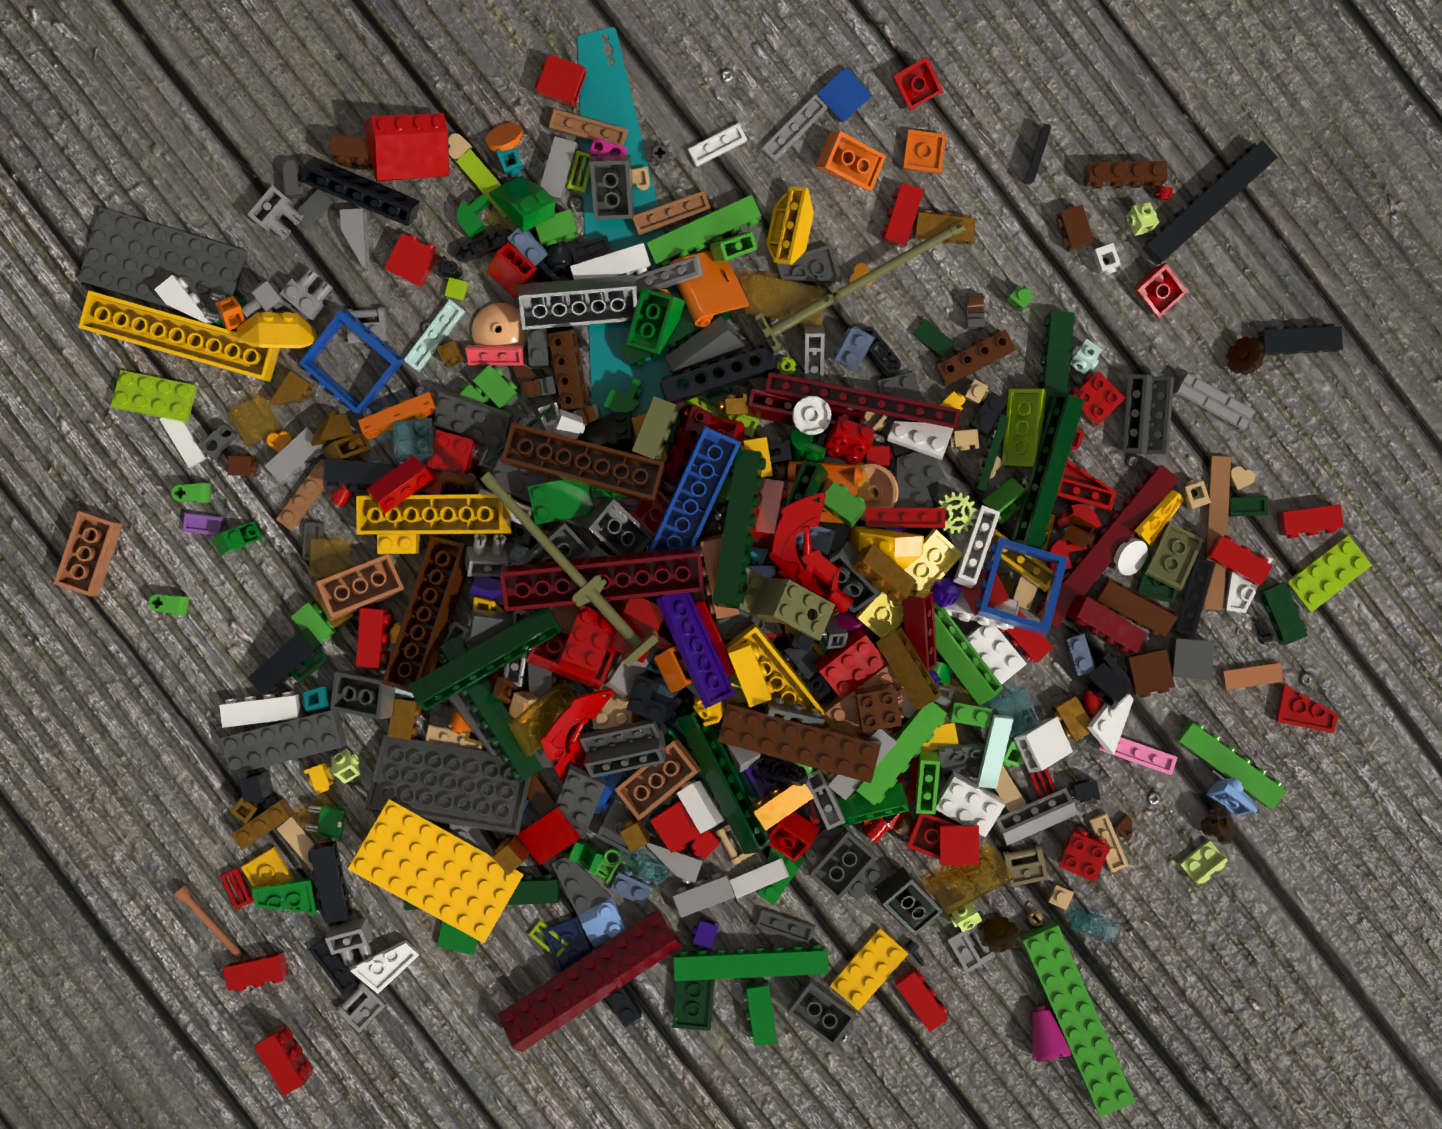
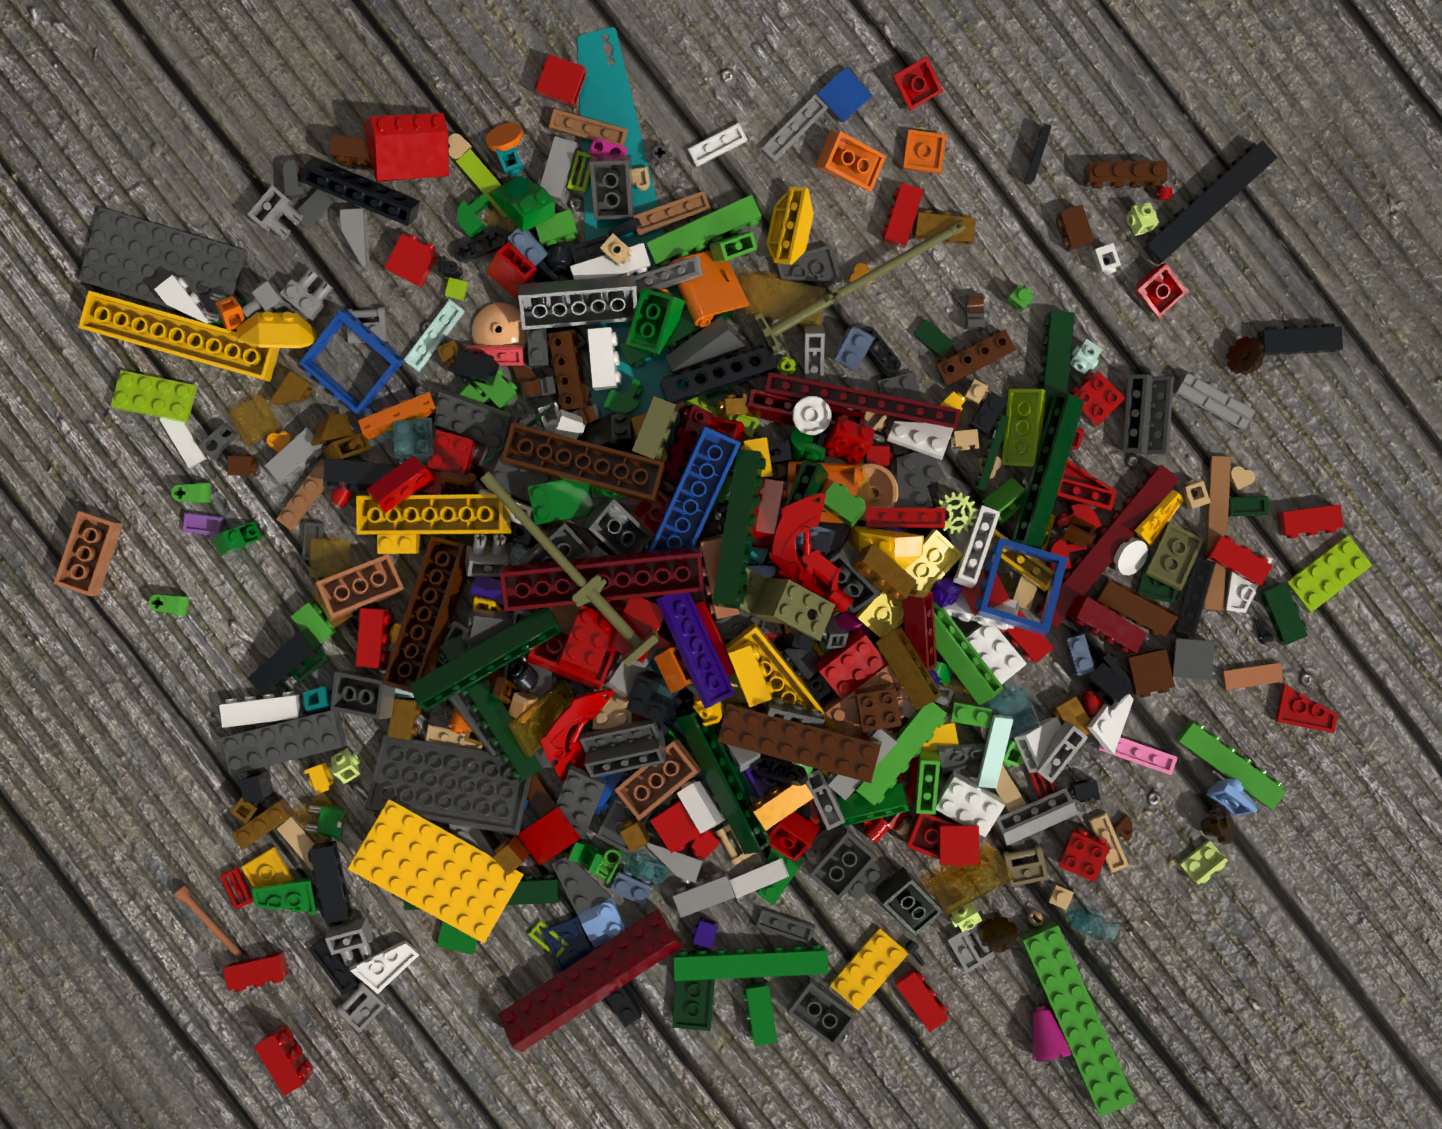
(475, 367): none -> black brick
(524, 676): none -> black head
(604, 359): none -> white brick
(608, 249): none -> tan brick
(625, 227): none -> black tile
(1060, 751): none -> light grey slope

